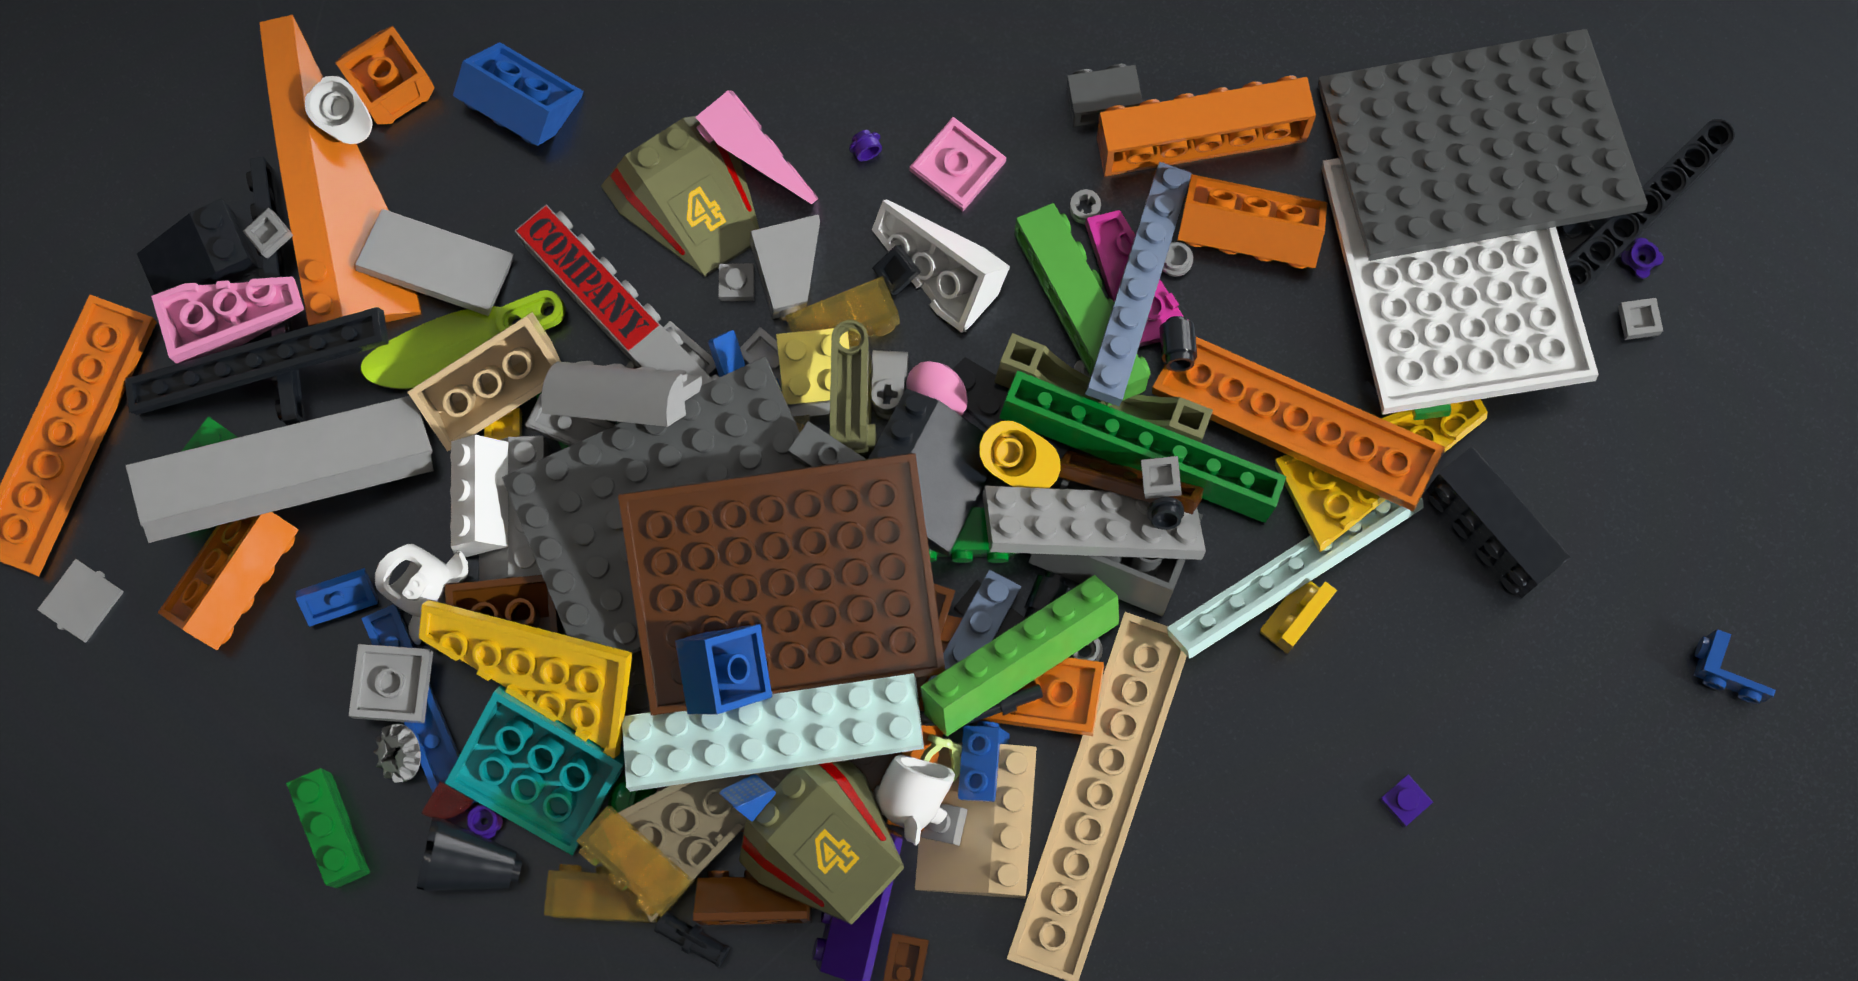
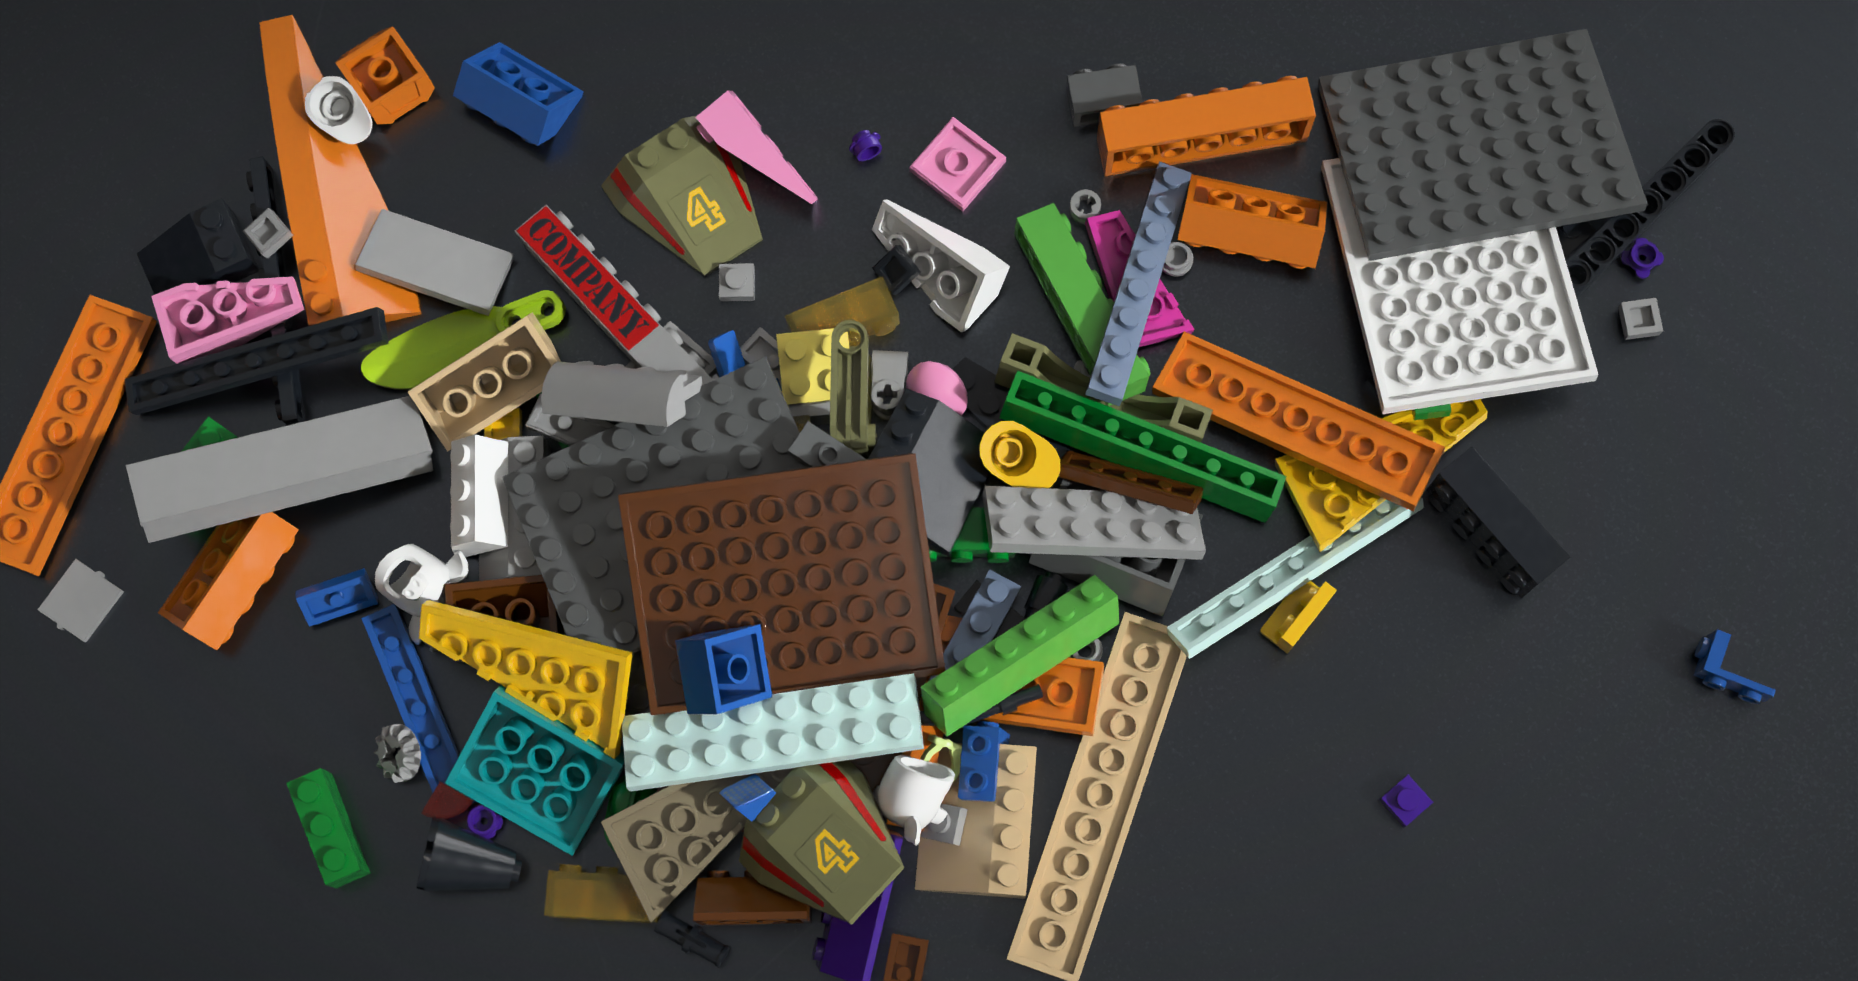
(391, 683): light grey plate -> none
(634, 862): clear yellow brick -> none
(785, 263): light grey slope -> none
(1161, 477): light grey plate -> none
(1165, 512): black plate -> none
(1178, 343): black brick -> none

